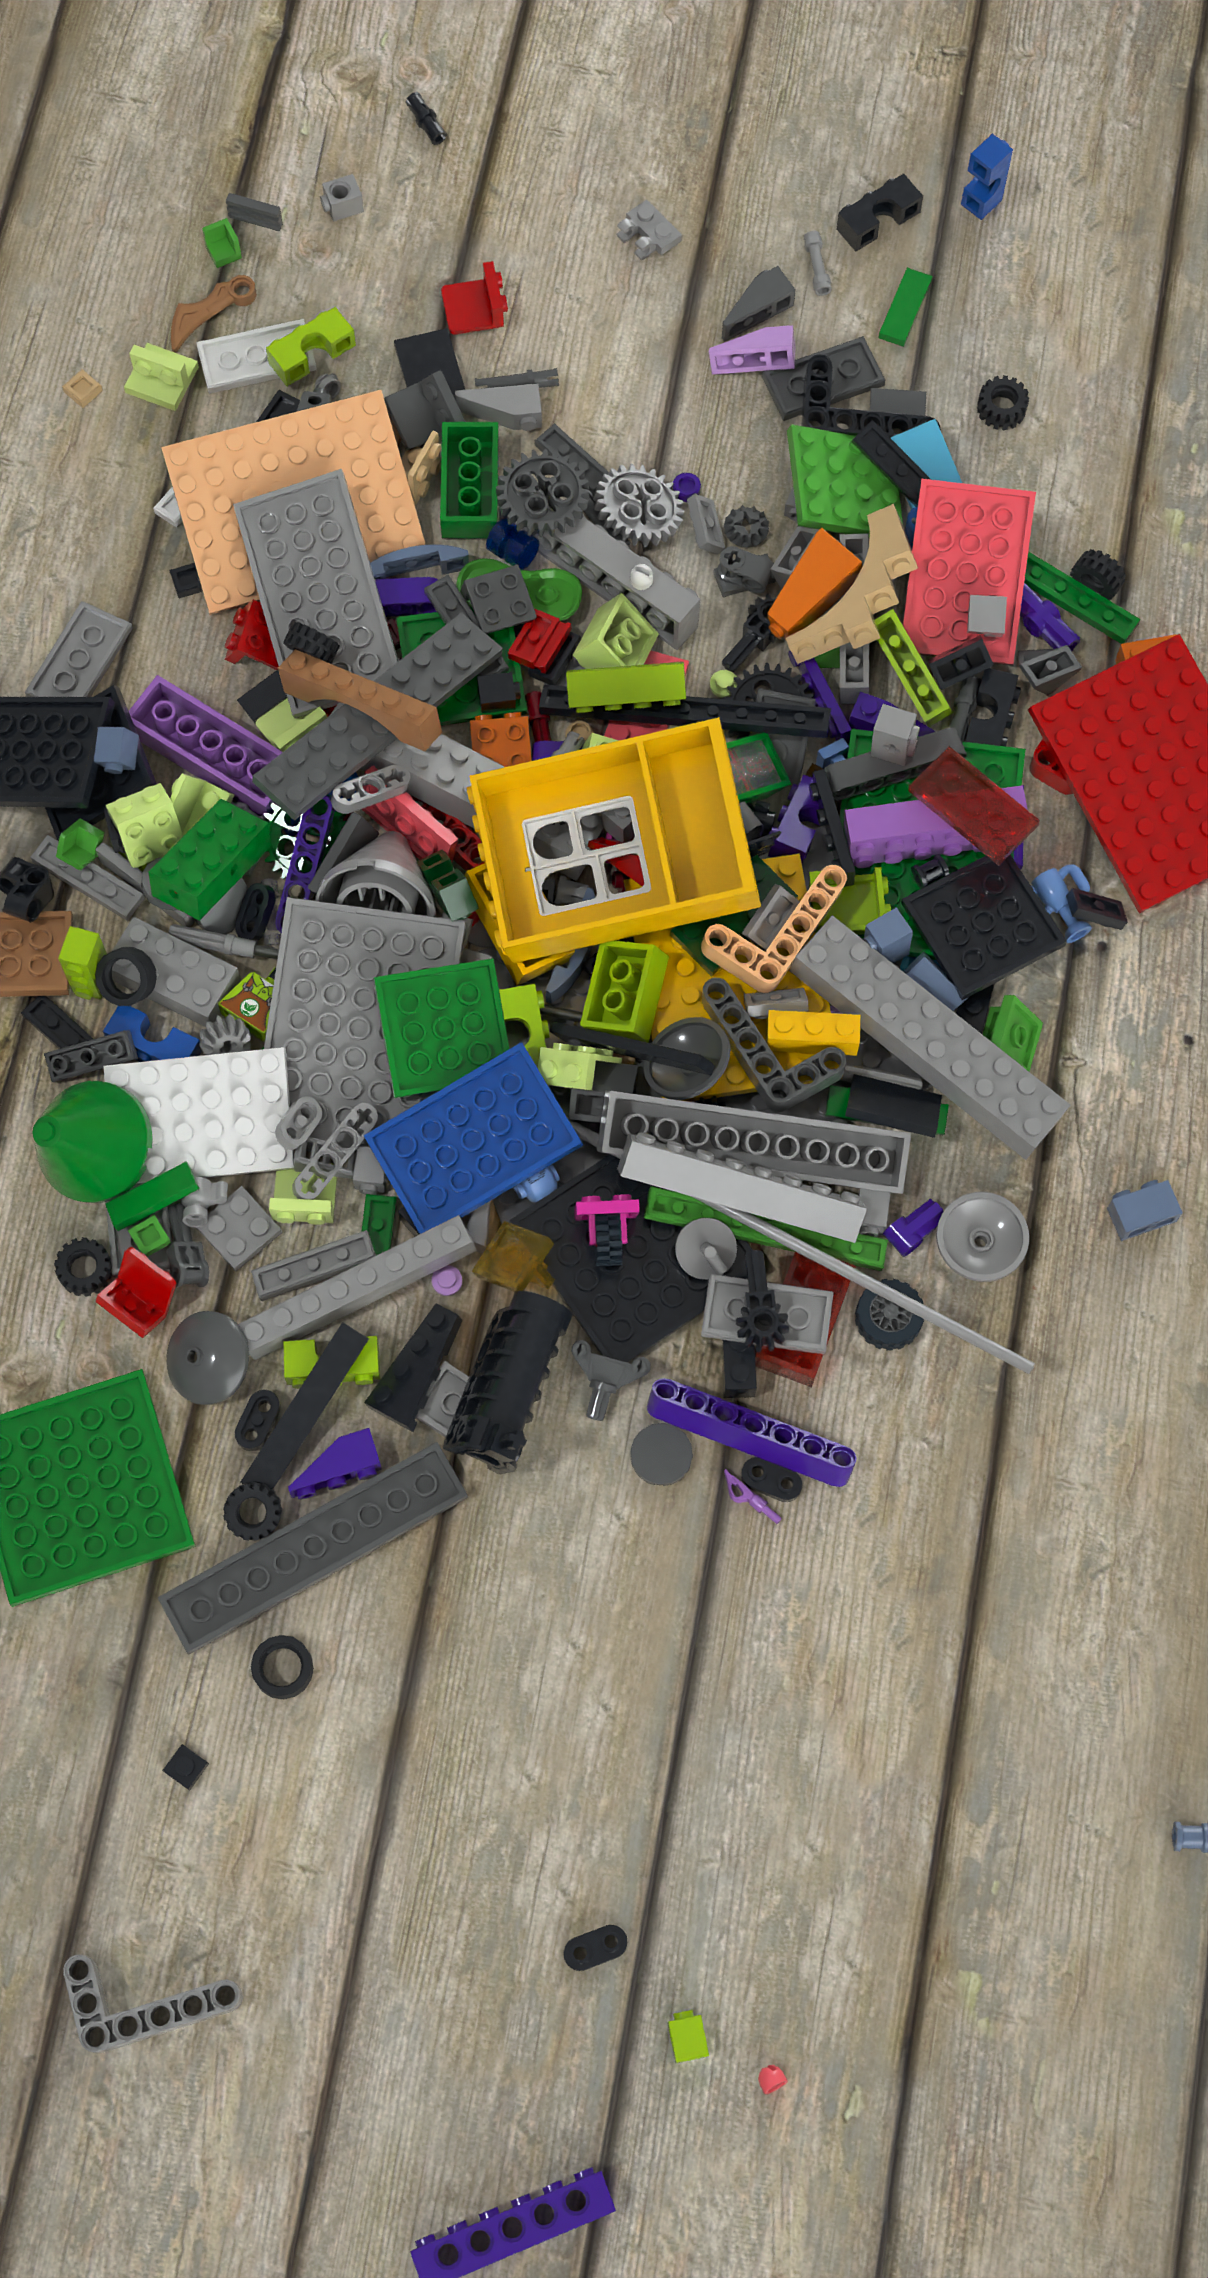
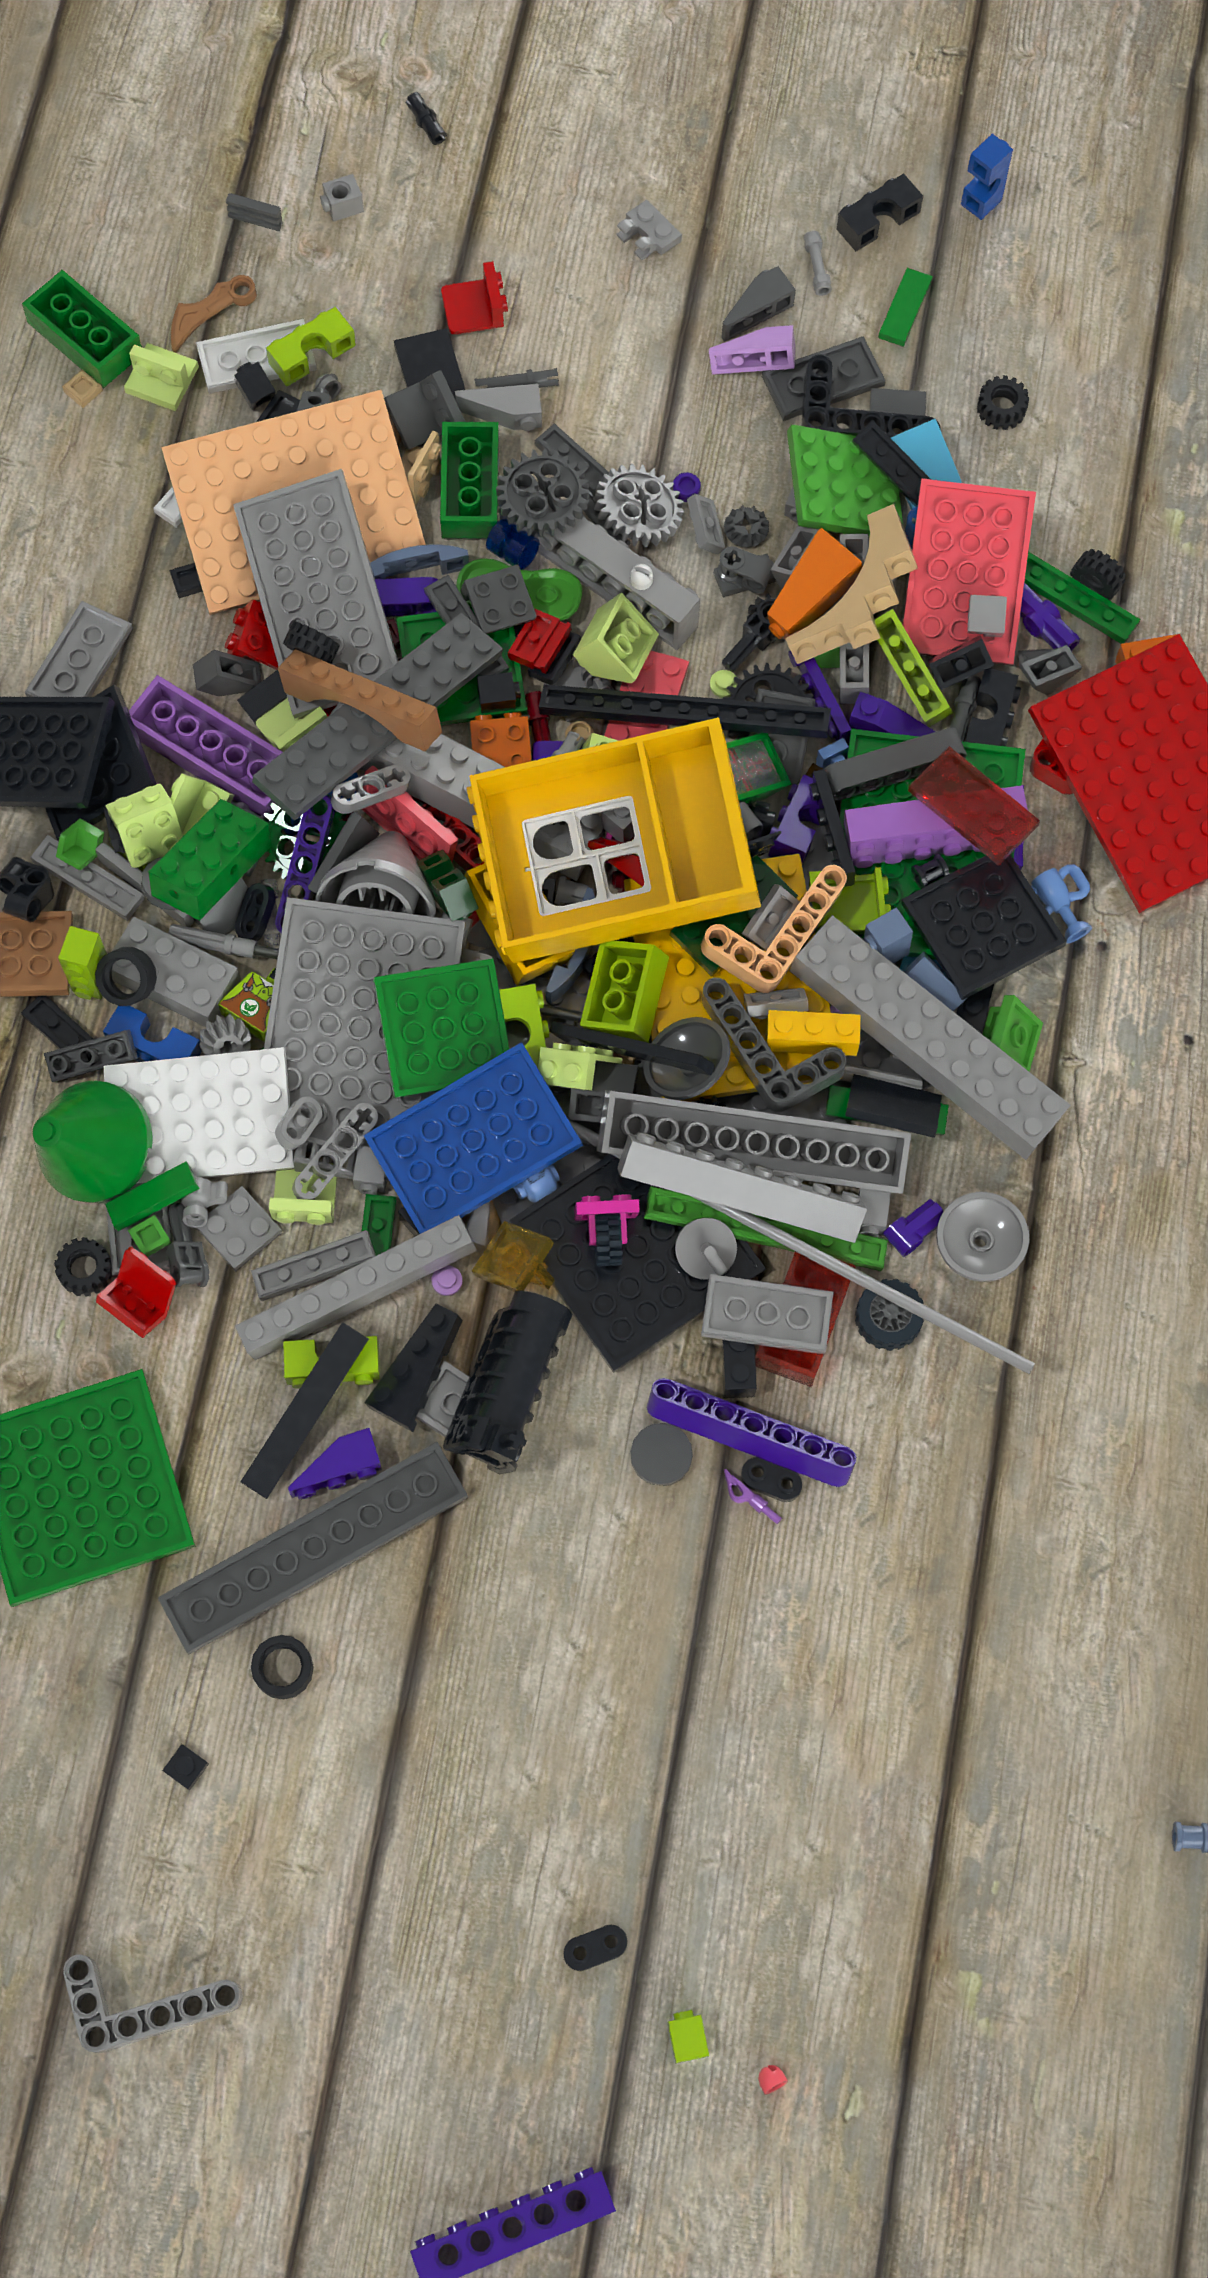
(81, 328): none -> green brick
(116, 749): sand blue brick -> none
(220, 1357): dark grey dish -> none
(221, 243): bright green panel -> none
(225, 674): none -> dark grey slope
(238, 1525): black tyre -> none
(254, 384): none -> black brick
(257, 1421): black plate -> none
(606, 1376): dark grey axle -> none
(626, 685): lime brick -> none
(760, 1305): black gear -> none
(894, 735): light grey brick -> none
(1096, 909): black plate -> none
(1144, 1209): sand blue brick -> none

